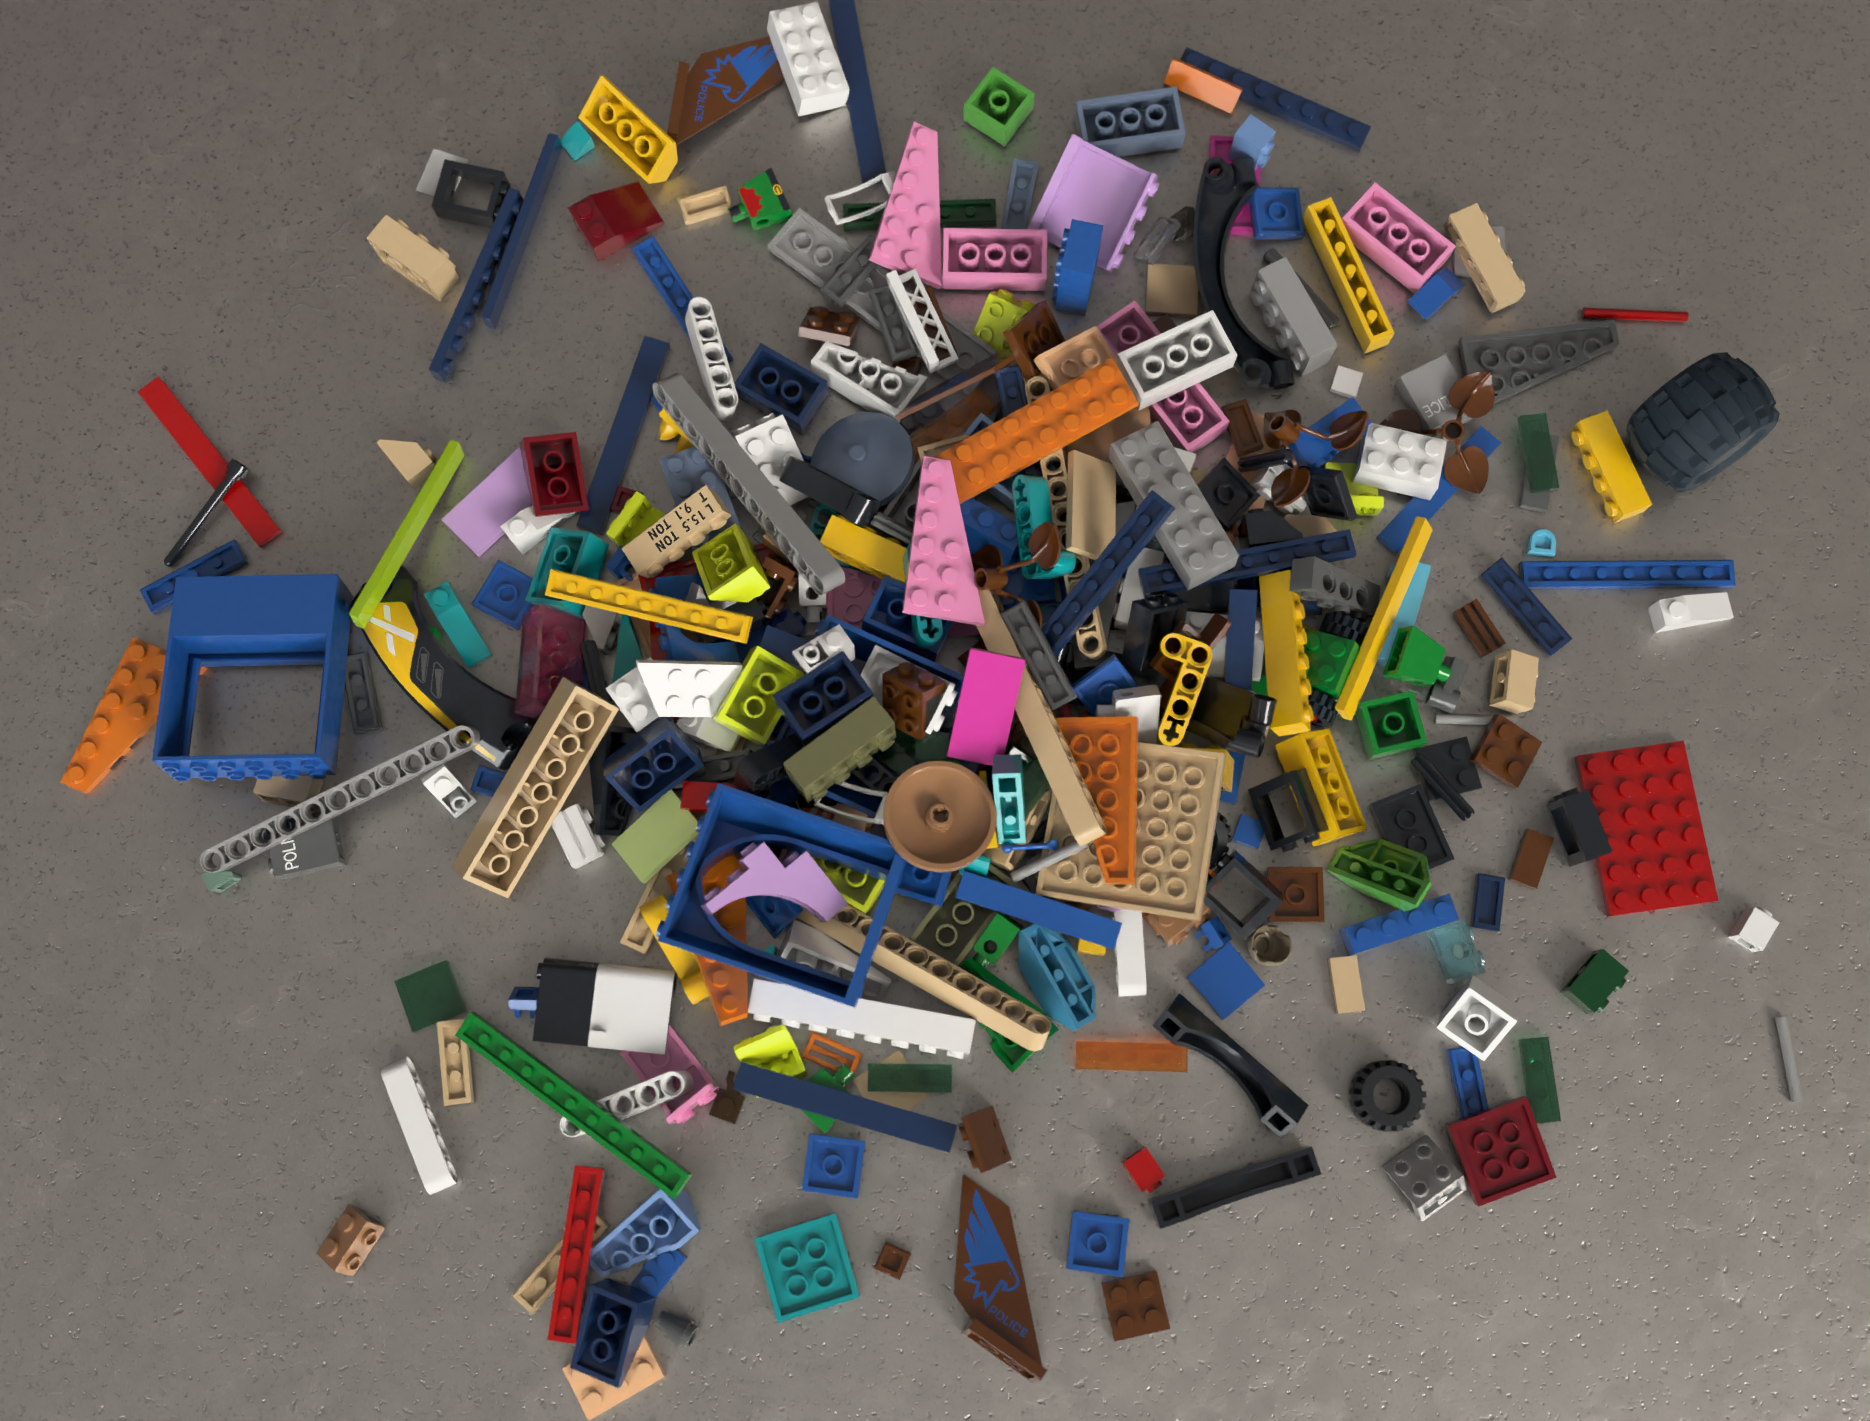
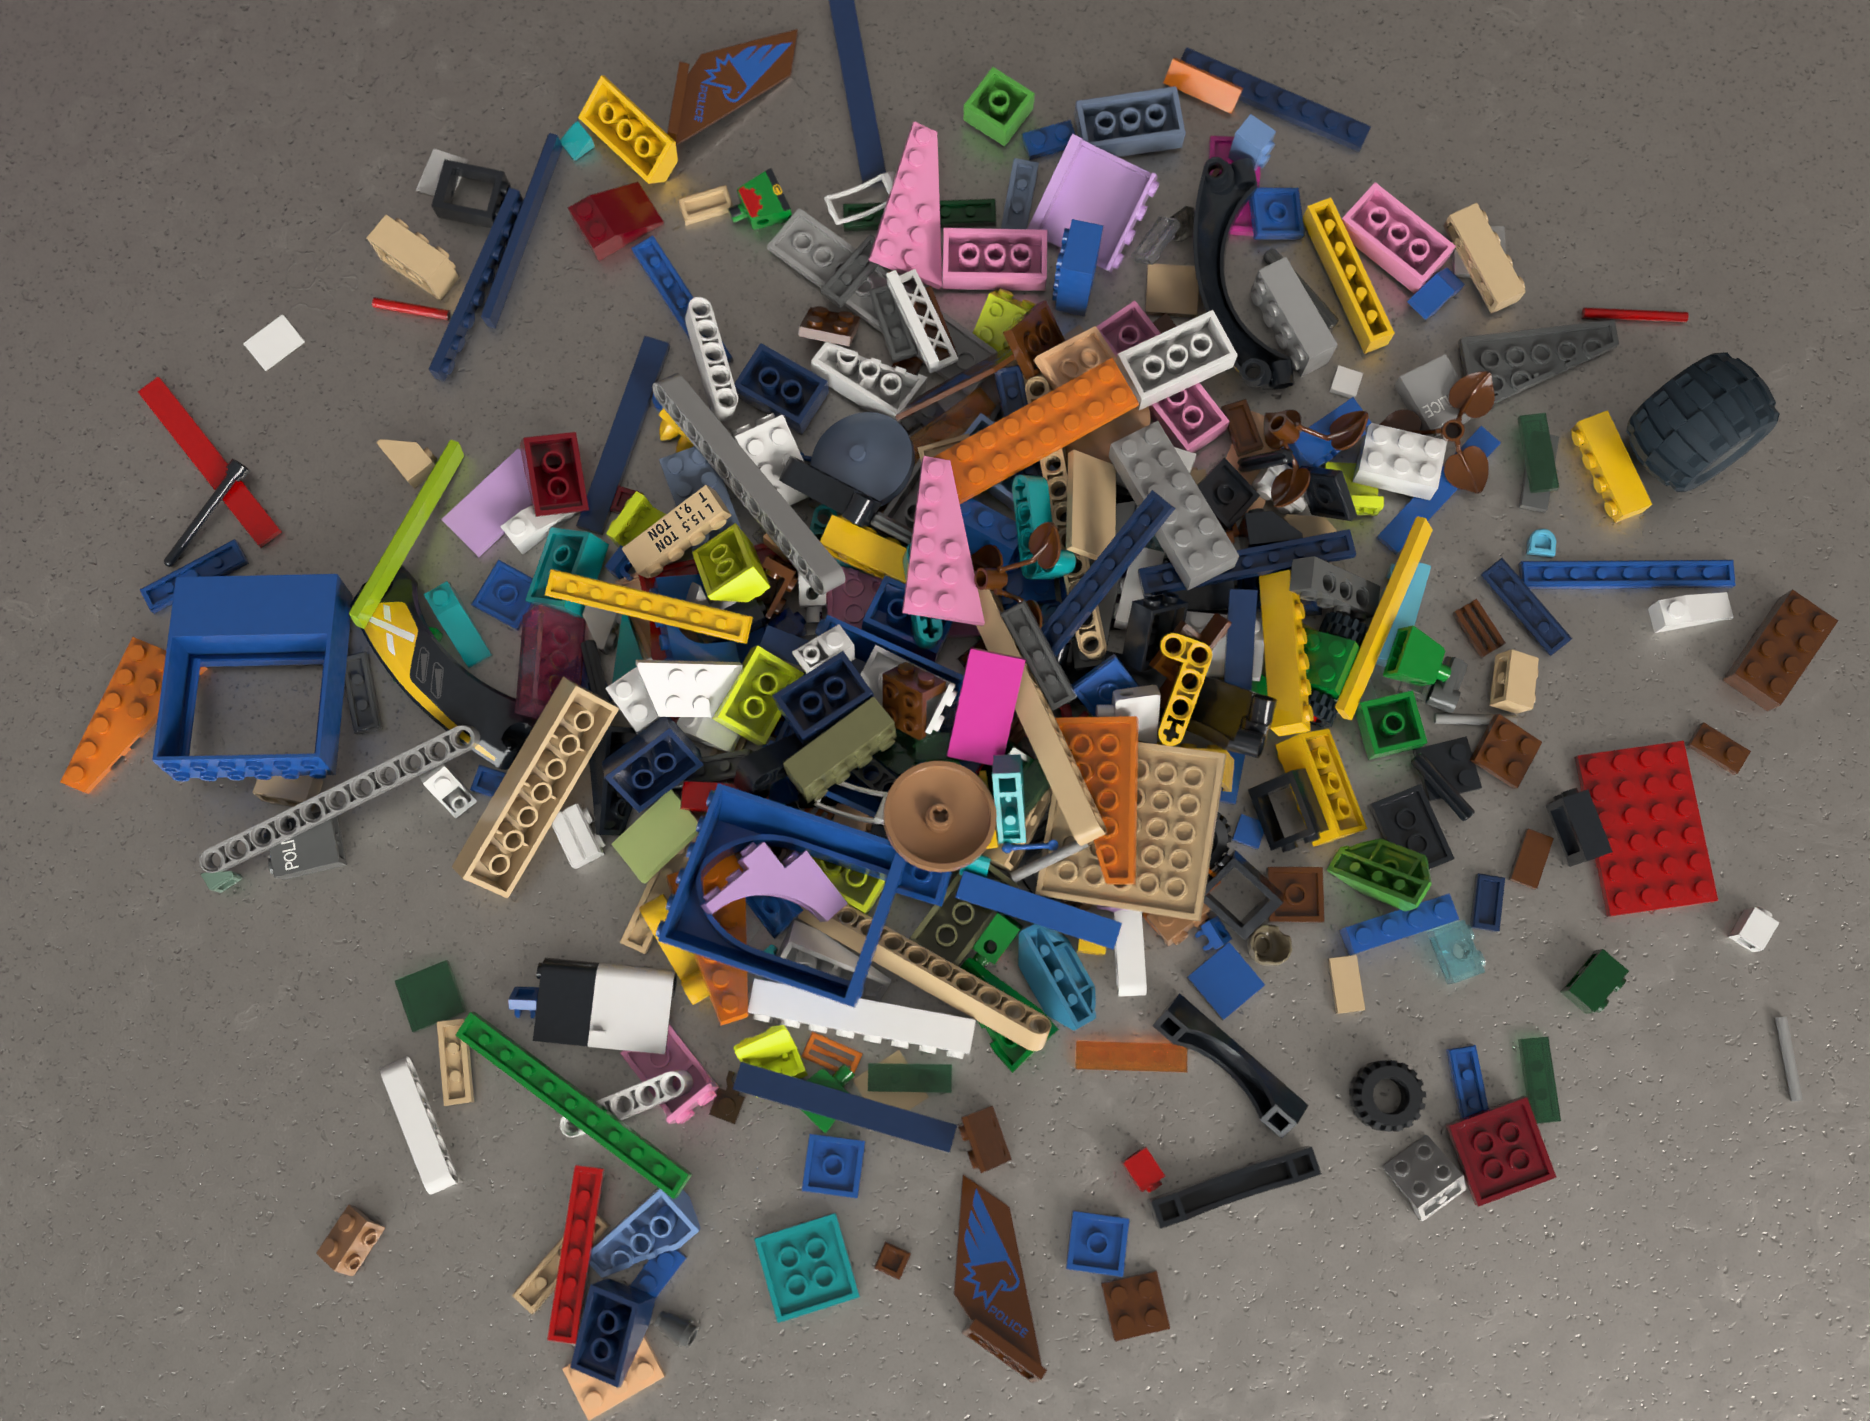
(274, 342): none -> white sticker
(411, 308): none -> red bar
(807, 58): white brick -> none
(1047, 139): none -> blue plate
(1478, 1017): white brick -> none
(1718, 748): none -> reddish brown plate
(1780, 650): none -> reddish brown brick

